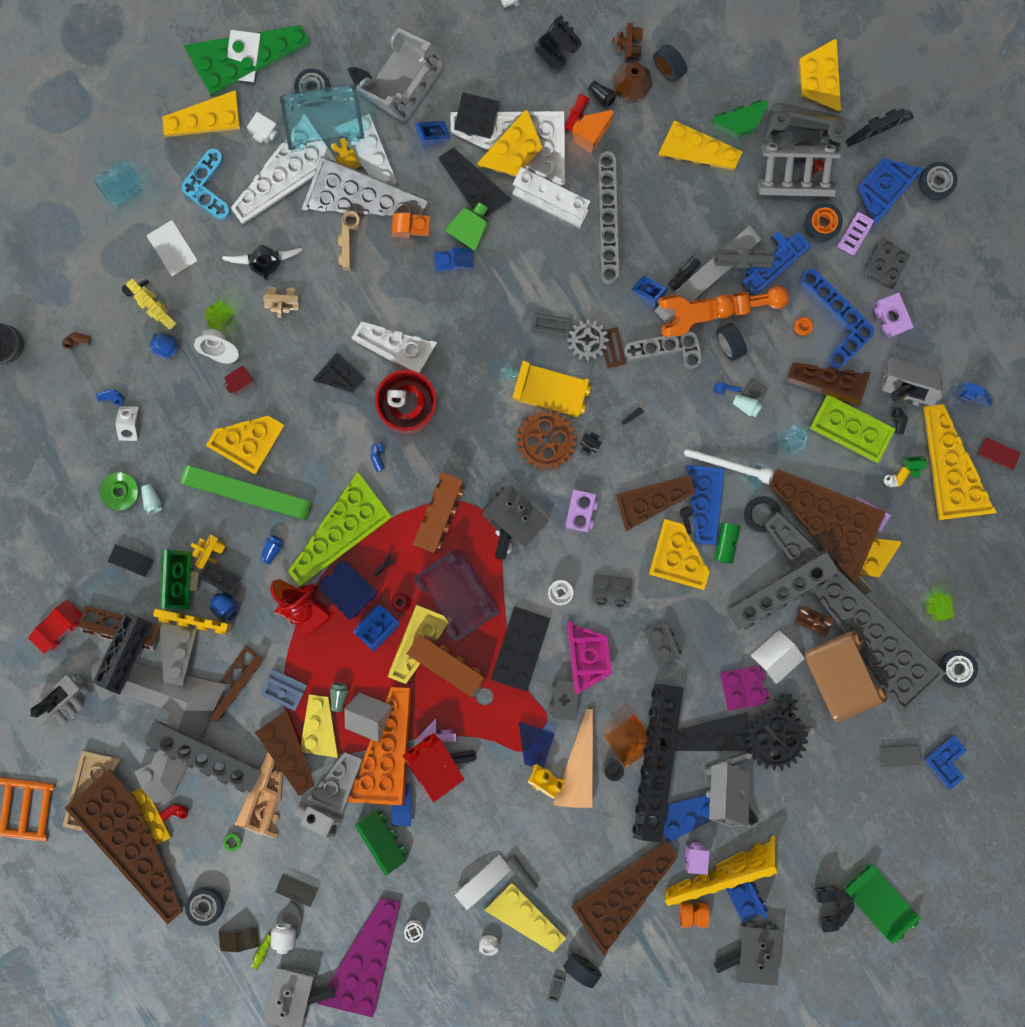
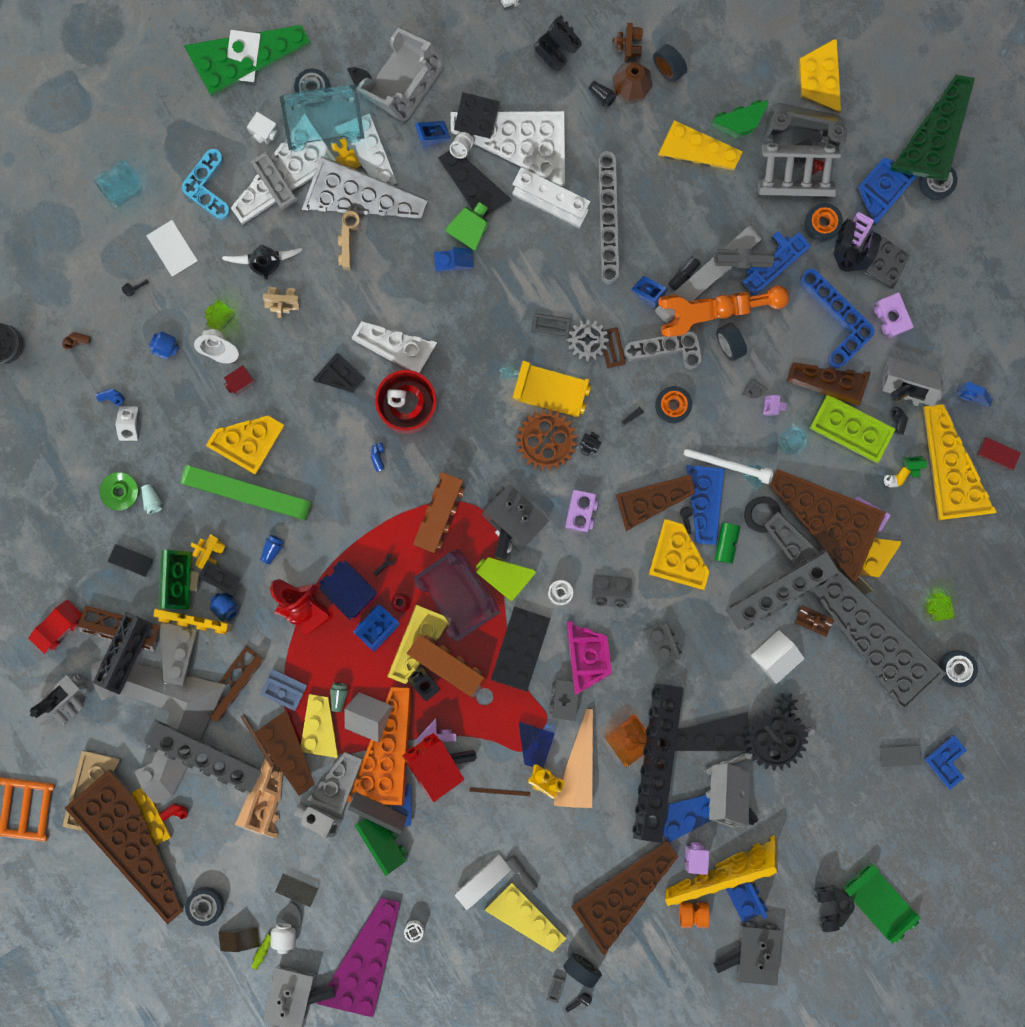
(146, 299): light yellow gear -> none
(206, 117): yellow wing -> none
(237, 838): bright green bush -> none
(257, 741): none -> reddish brown piece
(273, 180): none -> light grey tile
(347, 524): lime wing -> none
(377, 813): none -> dark grey tile
(406, 225): orange brick -> none
(427, 689): none -> black brick
(461, 145): none -> white wheel
(488, 945): white tile -> none
(496, 791): none -> reddish brown piece
(504, 576): none -> lime slope
(514, 148): yellow wing -> none
(576, 112): red axle -> none
(584, 998): none -> black hand
(591, 129): orange slope -> none
(613, 777): black pin -> none
(683, 399): none -> wheel
(721, 386): blue hand -> none
(744, 687): magenta plate -> none
(747, 405): light aqua cone -> none
(773, 406): none -> lavender tile
(803, 326): orange plate -> none
(844, 676): medium nougat windscreen -> none
(850, 258): none -> black piece
(878, 125): black wing -> none
(936, 139): none -> dark green wing

